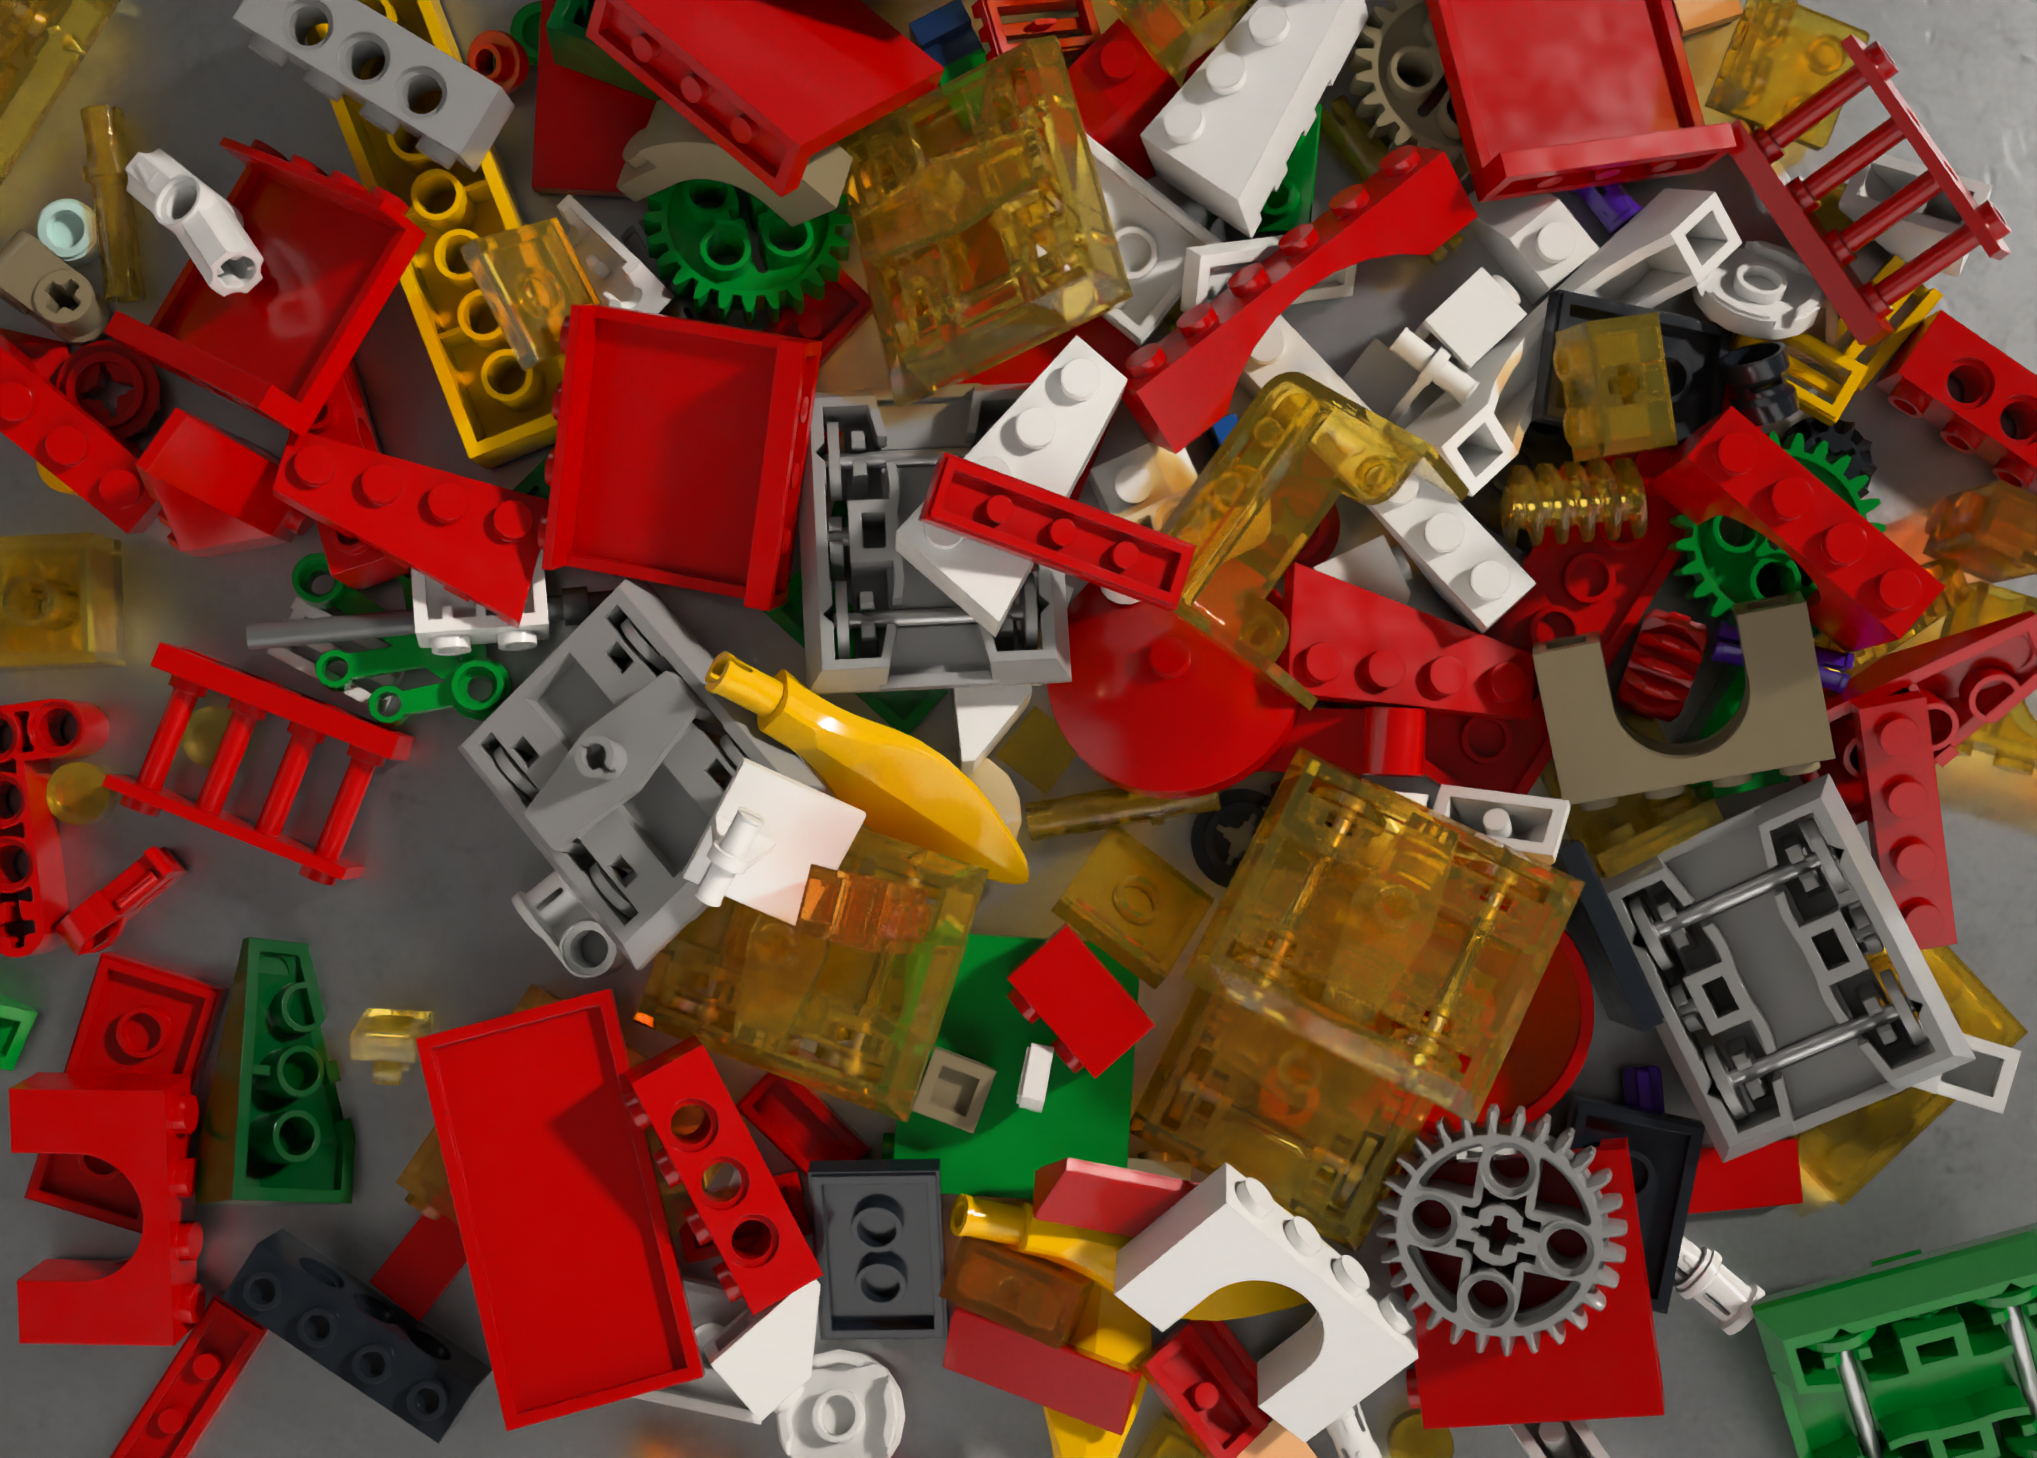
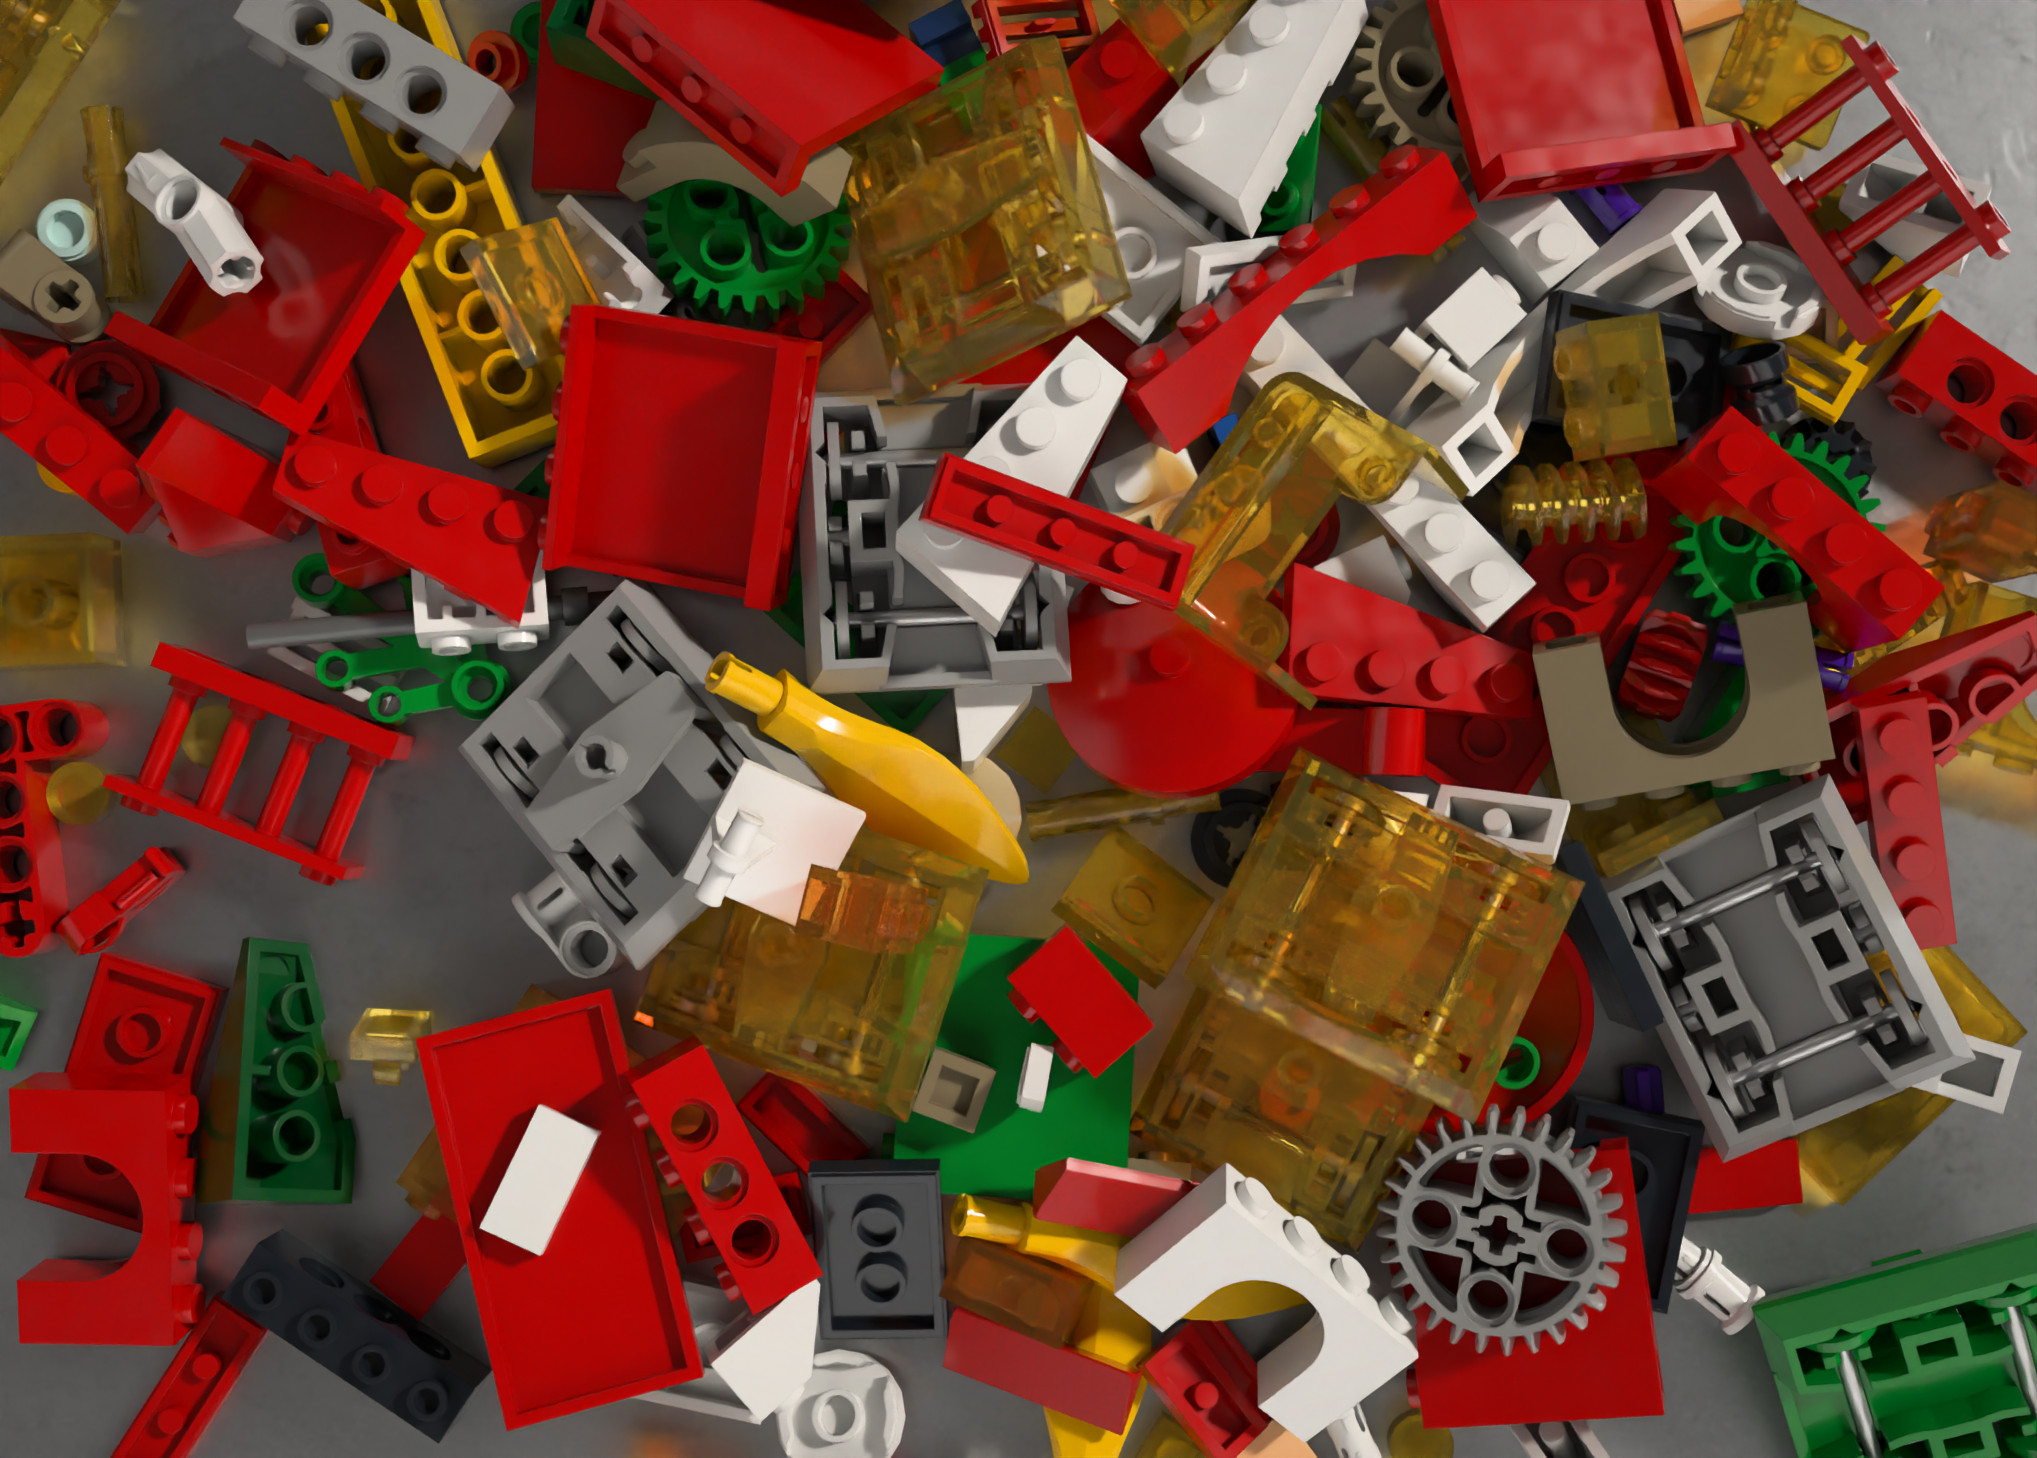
(540, 1179): none -> white tile
(1520, 1069): none -> green hinge

